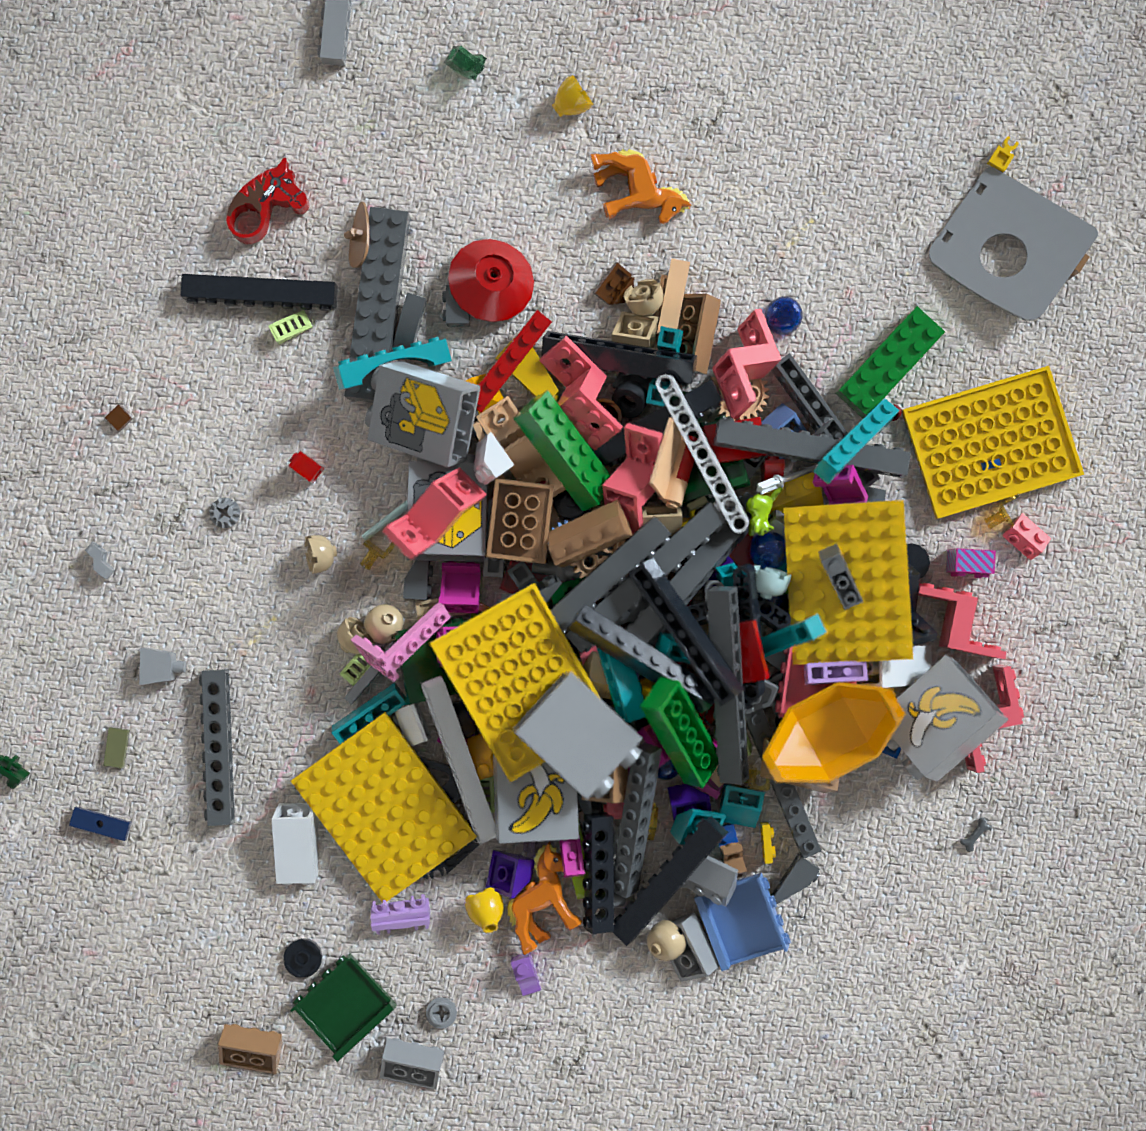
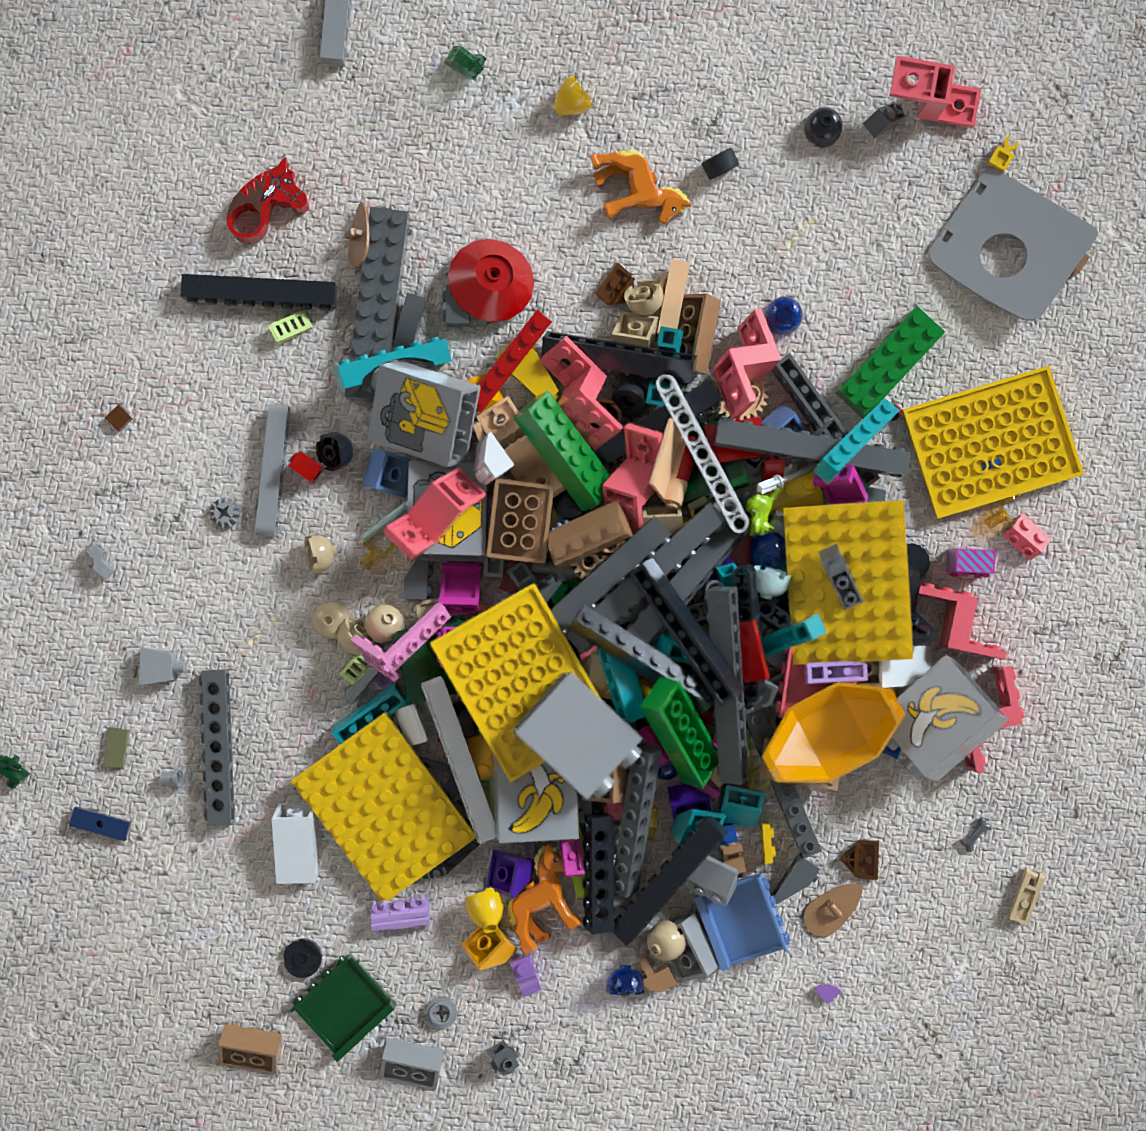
(173, 778): none -> light grey piece
(272, 470): none -> light grey beam
(329, 617): none -> tan cylinder
(334, 451): none -> black cylinder
(383, 681): none -> medium lavender tile
(387, 472): none -> medium blue slope
(489, 948): none -> light orange slope
(503, 1058): none -> dark grey brick
(625, 981): none -> clear blue cylinder
(658, 978): none -> medium nougat brick
(720, 163): none -> black tyre
(823, 127): none -> black cylinder
(827, 992): none -> medium lavender tile
(832, 909): none -> medium nougat shield
(863, 859): none -> reddish brown slope
(884, 119): none -> dark grey slope
(935, 91): none -> coral bracket
(1026, 896): none -> tan plate

